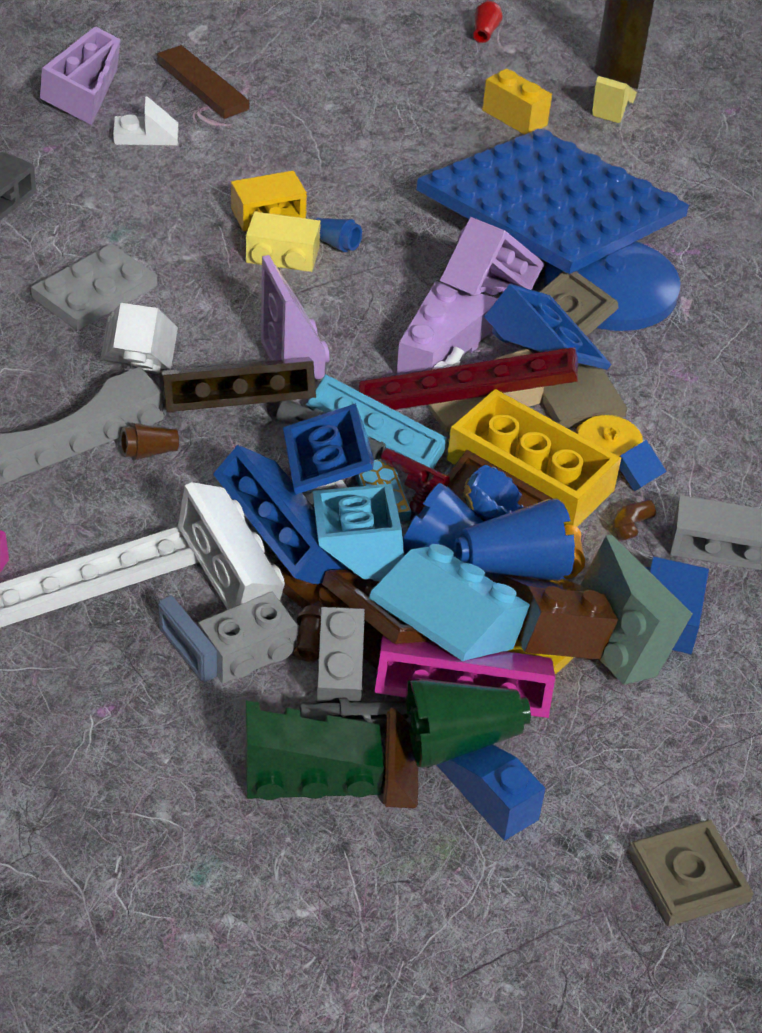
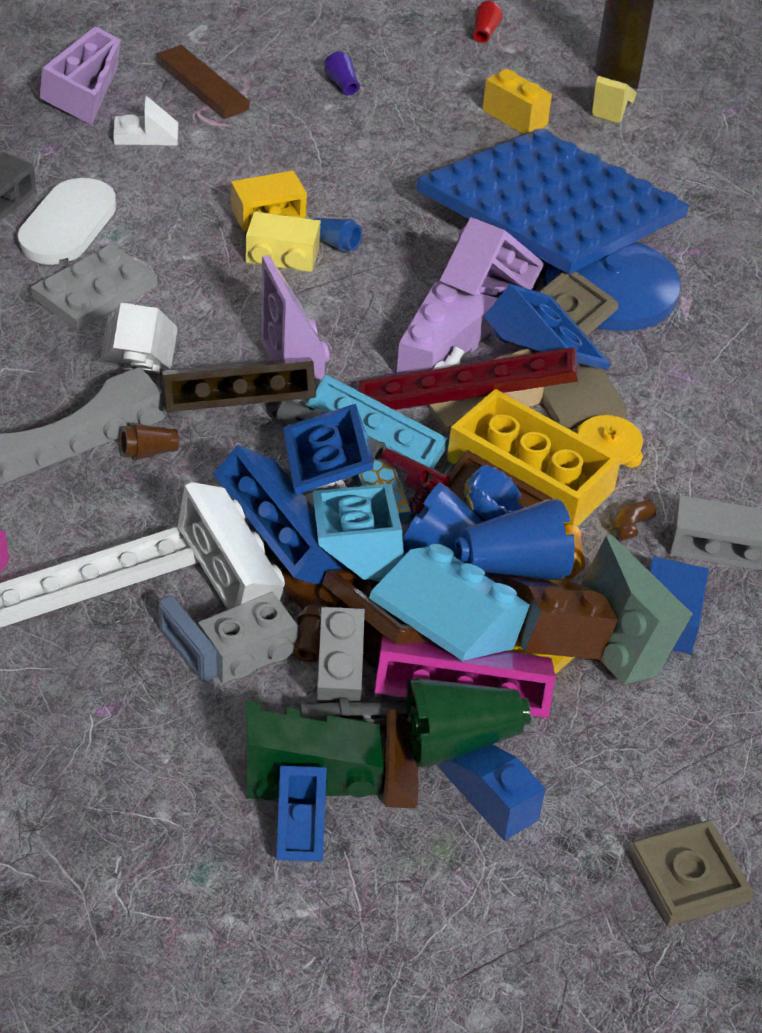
(67, 220): none -> white tile
(301, 813): none -> blue slope
(341, 71): none -> dark purple cone
(640, 465): blue tile -> none

